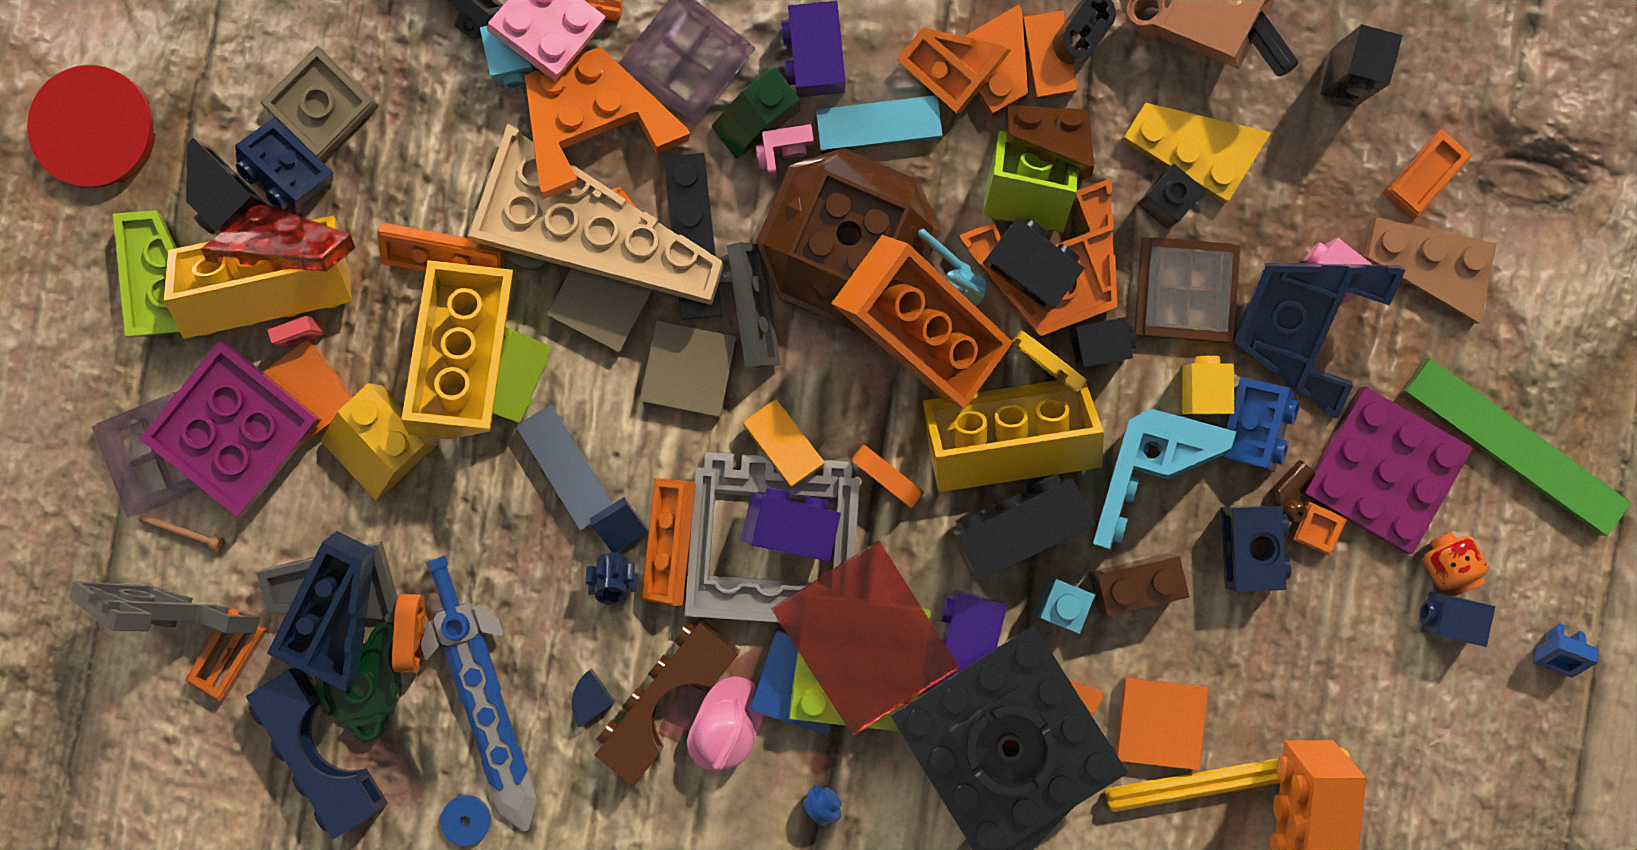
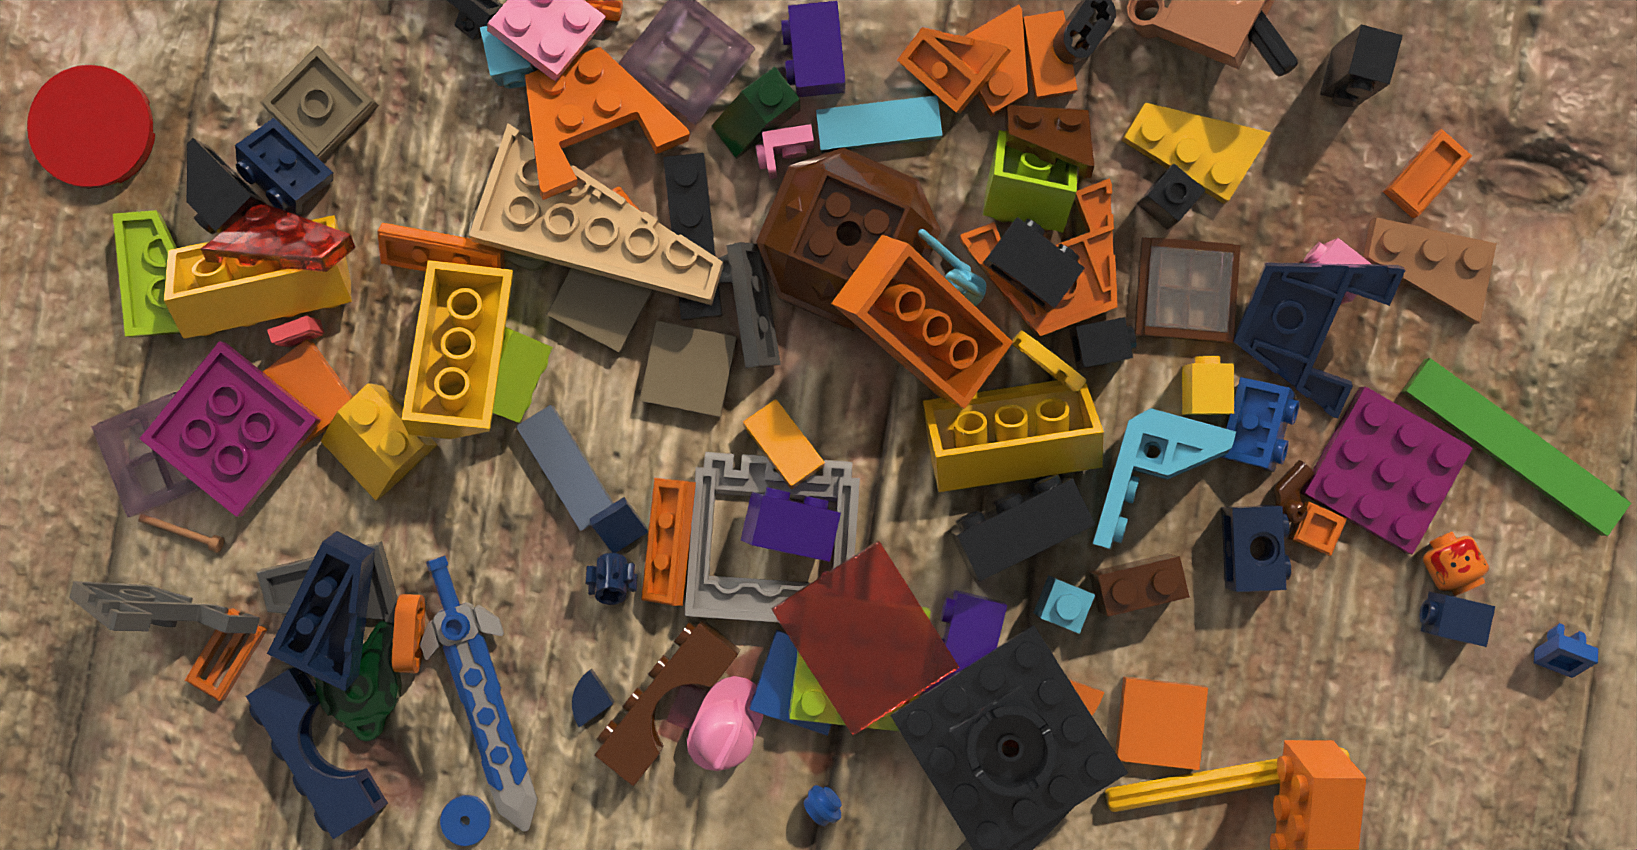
(887, 476): orange beam -> none

